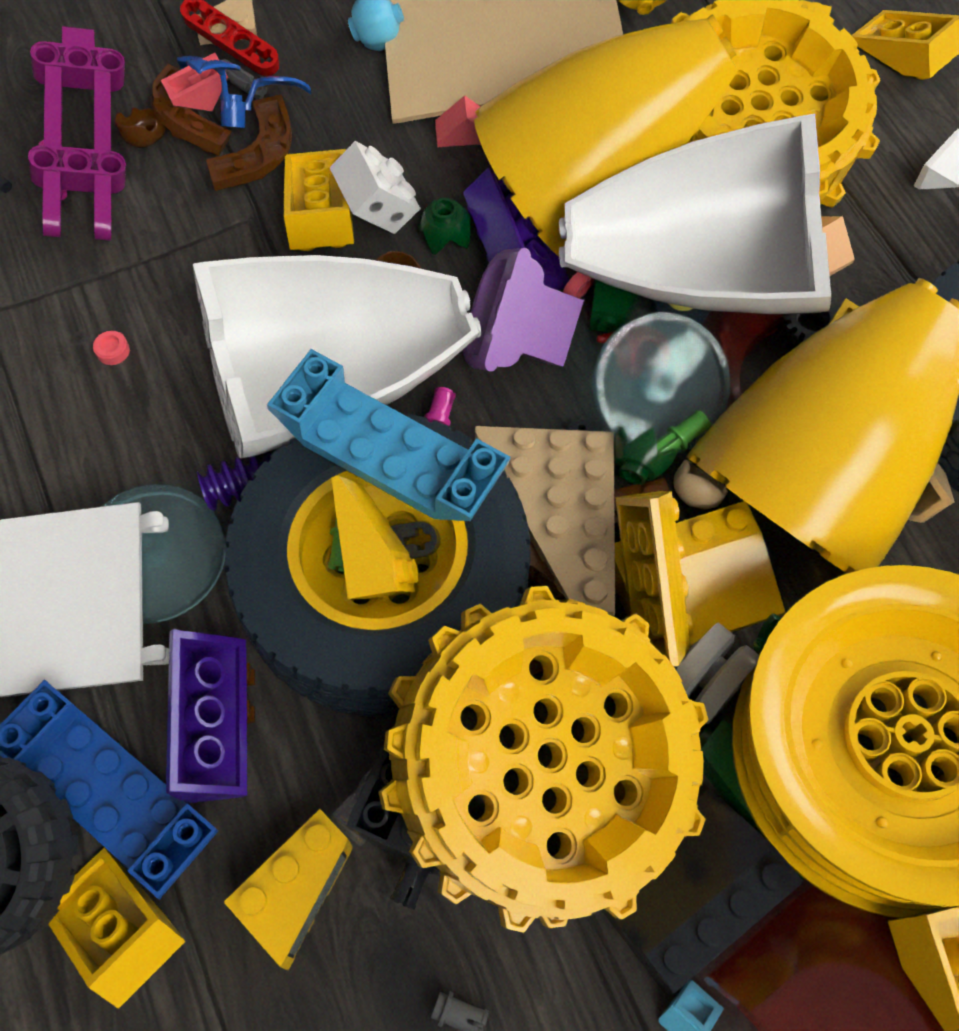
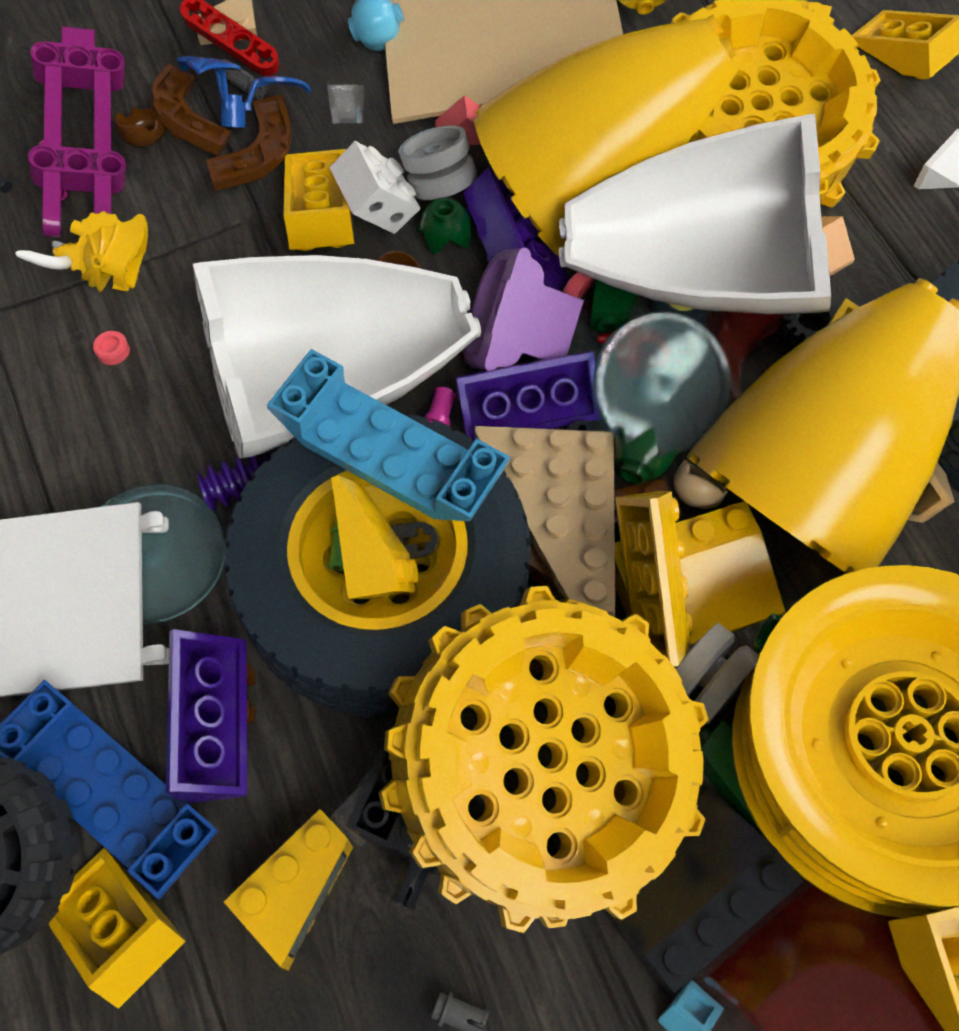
(102, 251): none -> yellow helmet
(194, 90): coral slope -> none
(346, 103): none -> clear slope
(438, 162): none -> light grey wheel
(529, 394): none -> dark purple slope
(683, 433): bright green axle -> none

